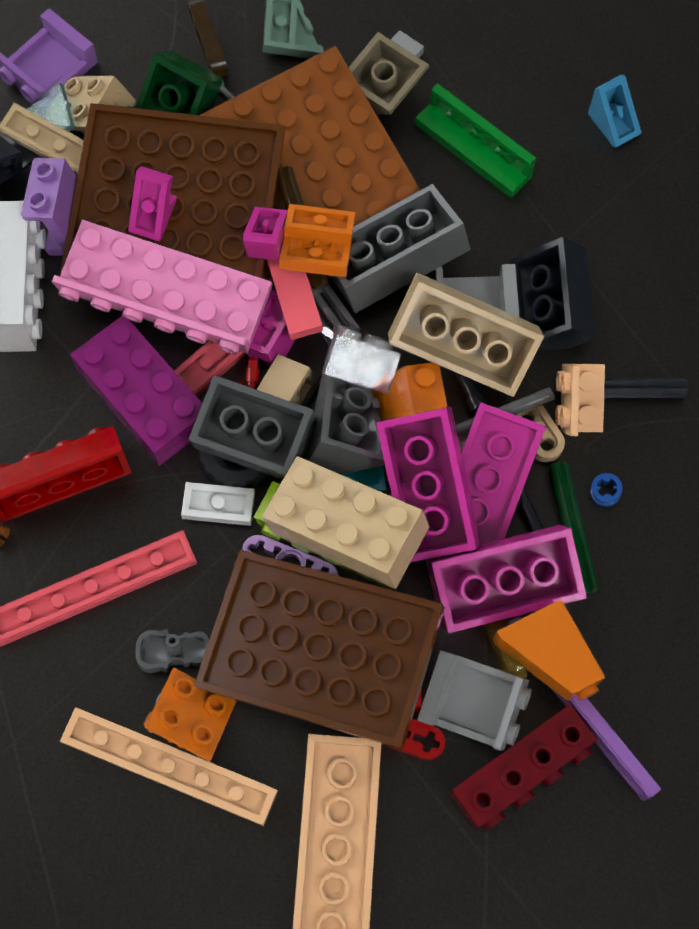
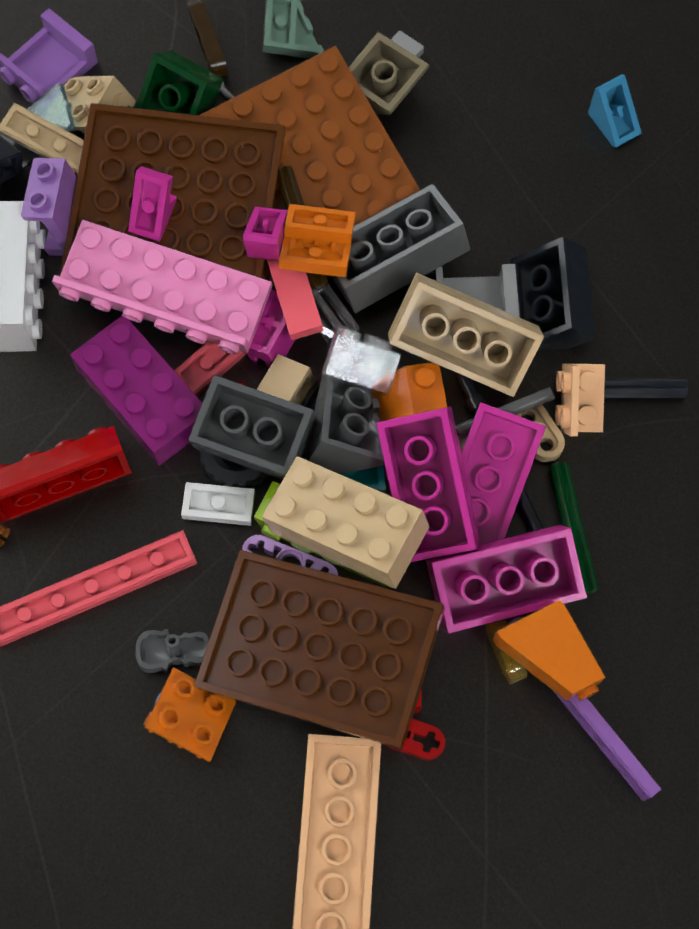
(169, 766): light nougat plate -> none
(252, 373): red piece -> none
(475, 143): green fence -> none
(475, 700): light grey panel -> none
(523, 767): dark red brick -> none
(607, 499): blue bush -> none

